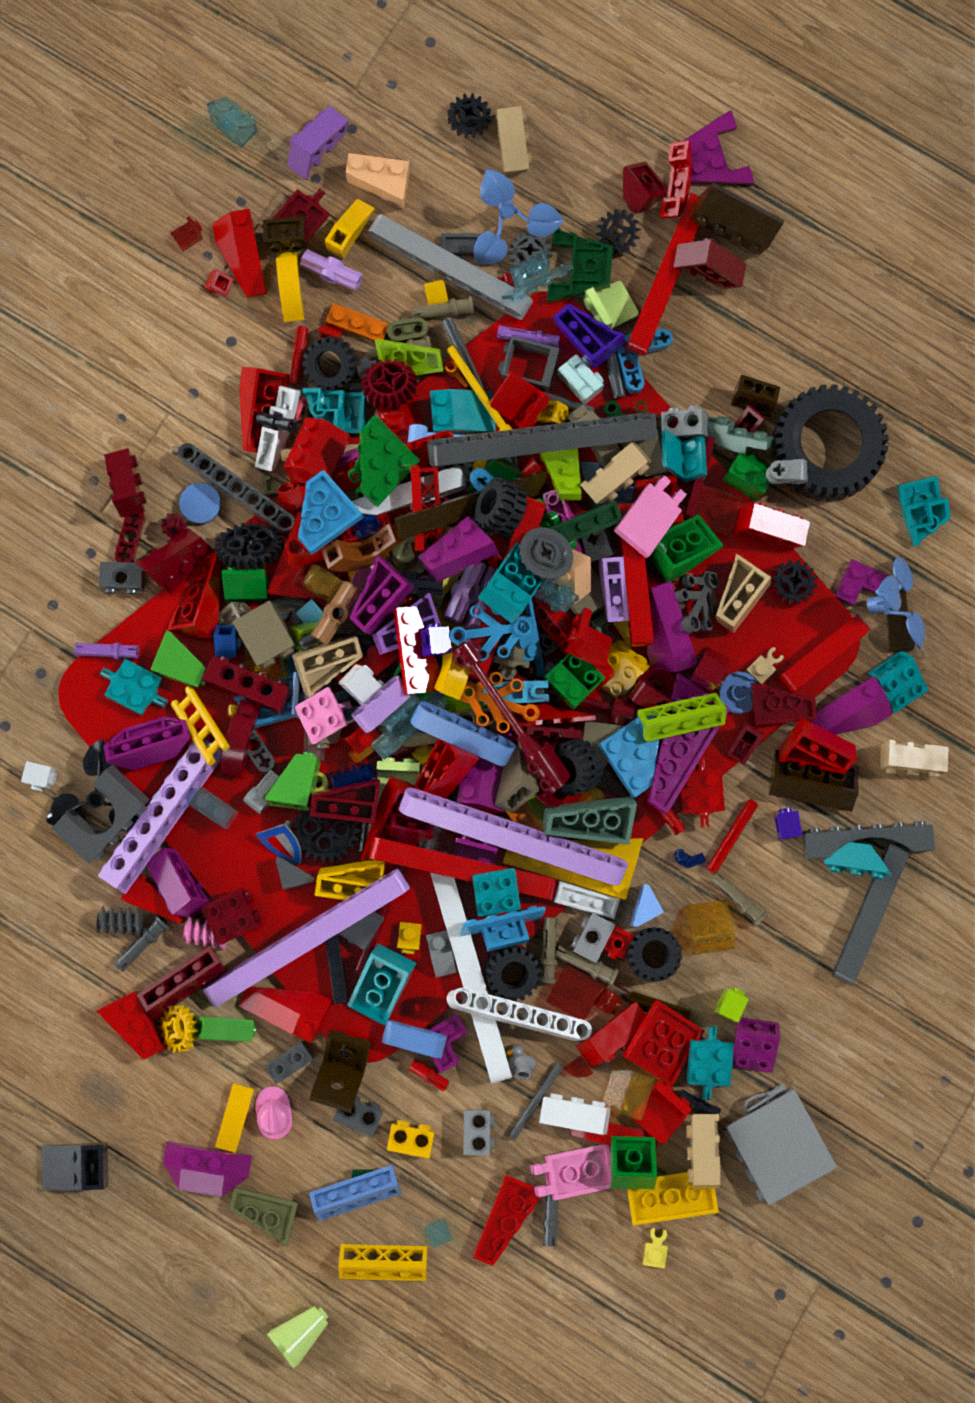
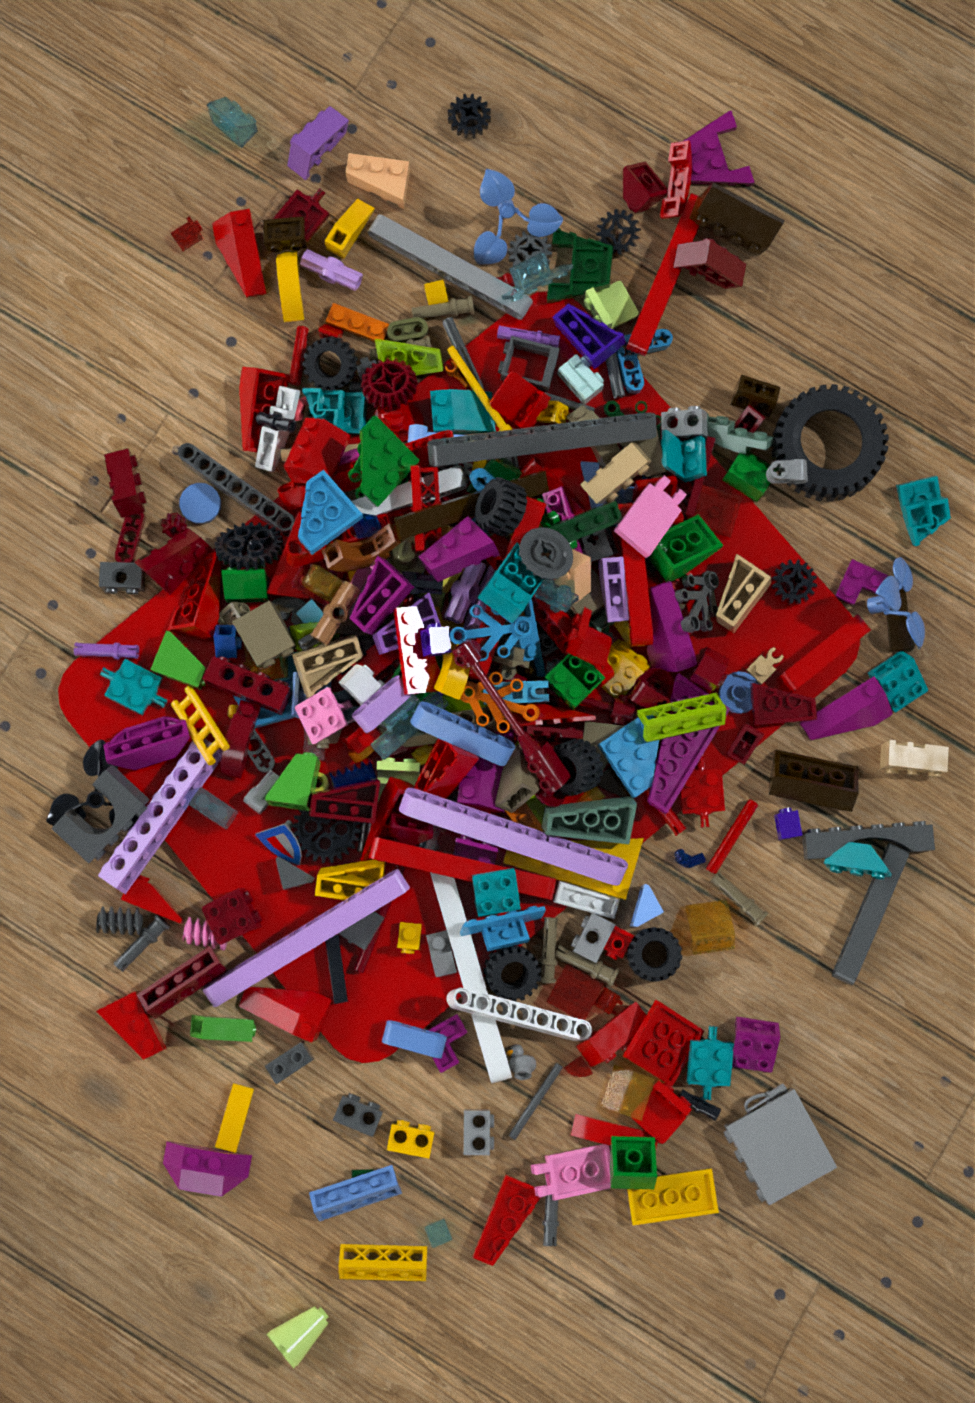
(38, 776): white brick -> none
(75, 1166): black slope -> none
(176, 884): magenta wedge -> none
(178, 1028): yellow gear -> none
(219, 283): red slope -> none
(266, 1212): olive wing -> none
(270, 486): olive tile -> none
(273, 1113): bright pink piece -> none
(344, 1064): dark brown bracket -> none
(381, 984): teal slope -> none
(429, 1075): red axle -> none
(459, 243): dark grey tile -> none
(513, 139): tan wedge -> none
(564, 471): lime wing -> none
(575, 1114): white brick -> none
(647, 1002): dark brown axle -> none
(655, 1252): light yellow plate -> none
(703, 1151): tan wedge -> none
(731, 1004): lime brick -> none
(772, 525): wedge -> none
(817, 747): red wedge -> none

